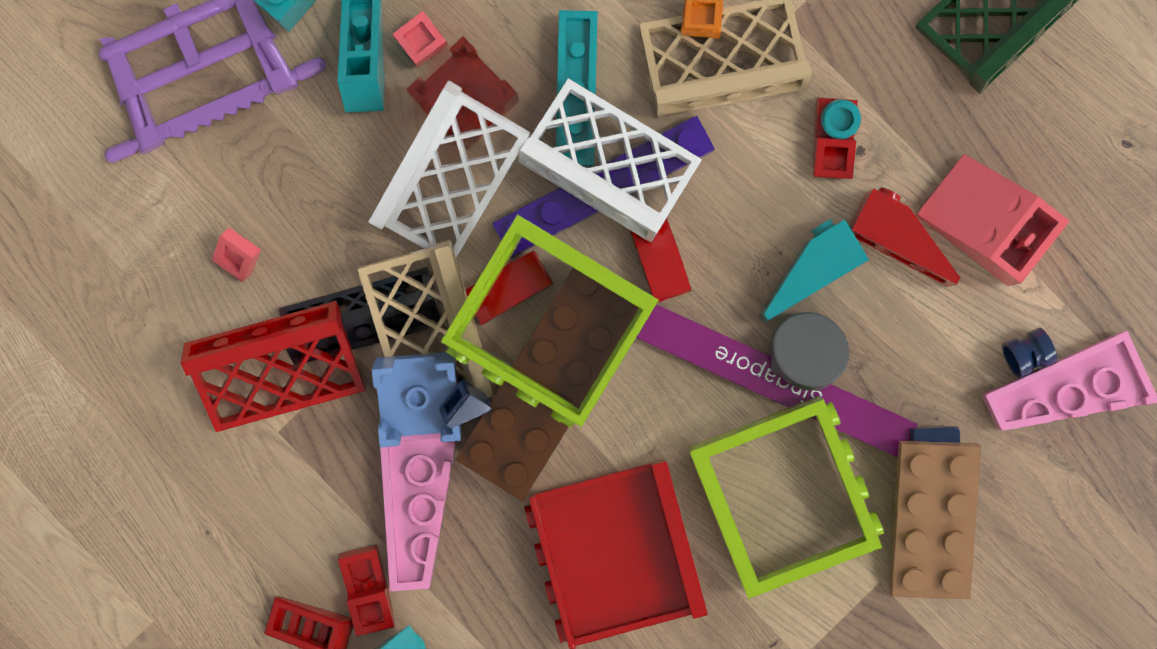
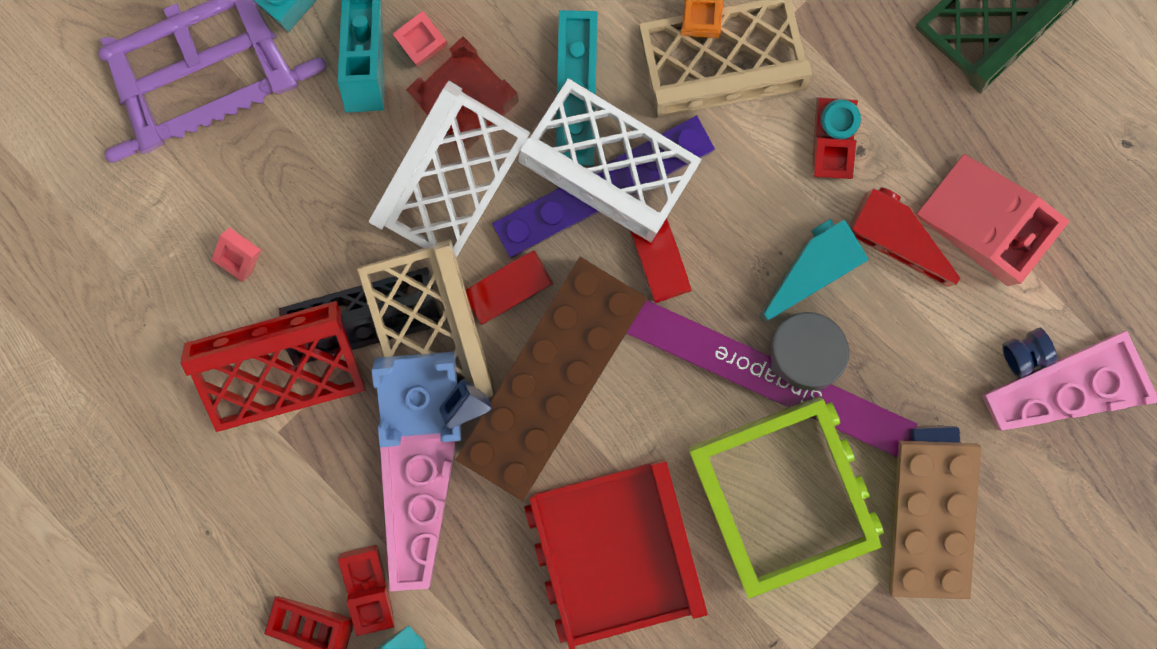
(499, 371): lime window -> none

